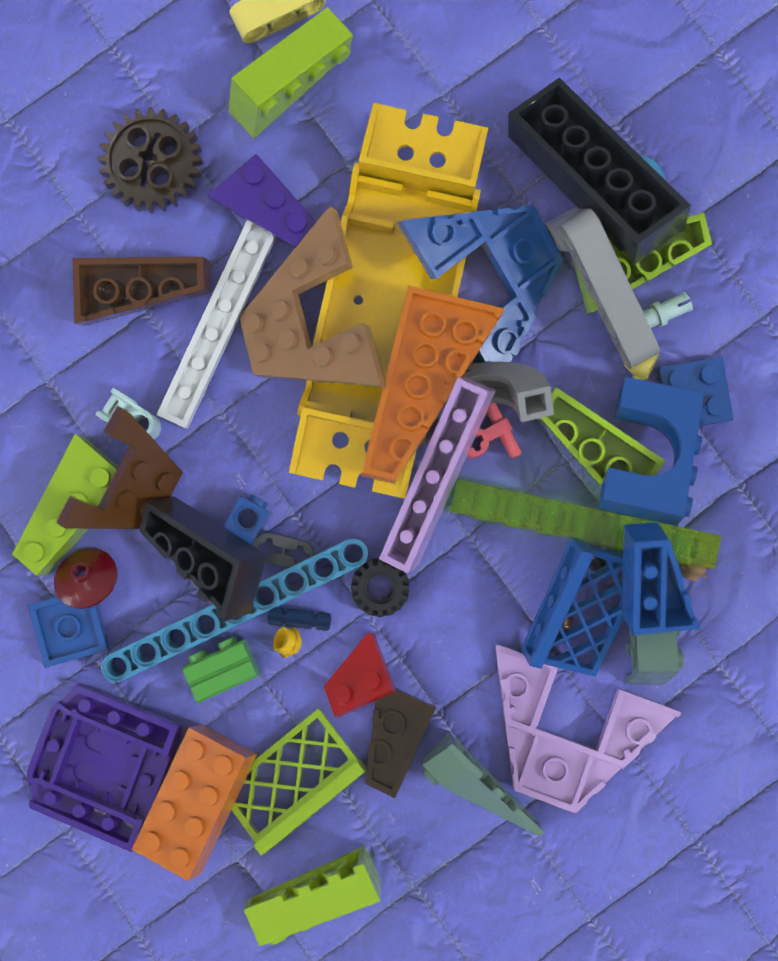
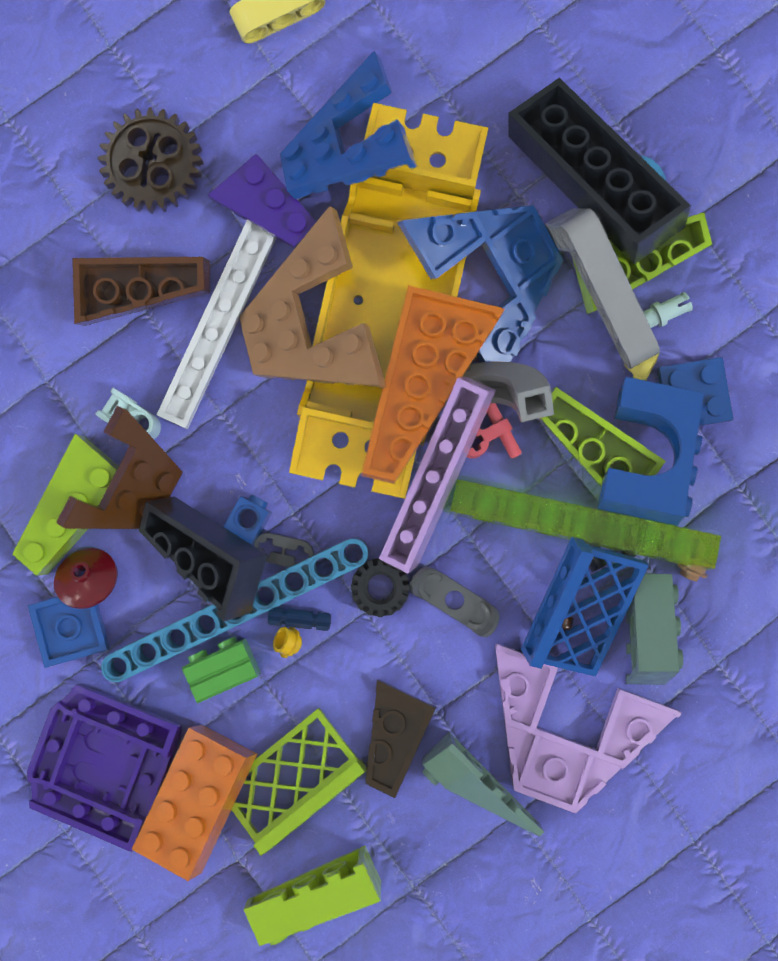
(287, 71): lime wedge -> none
(317, 152): none -> blue wing
(359, 679): red wing -> none
(474, 613): none -> dark grey piece
(653, 583): blue wedge -> none

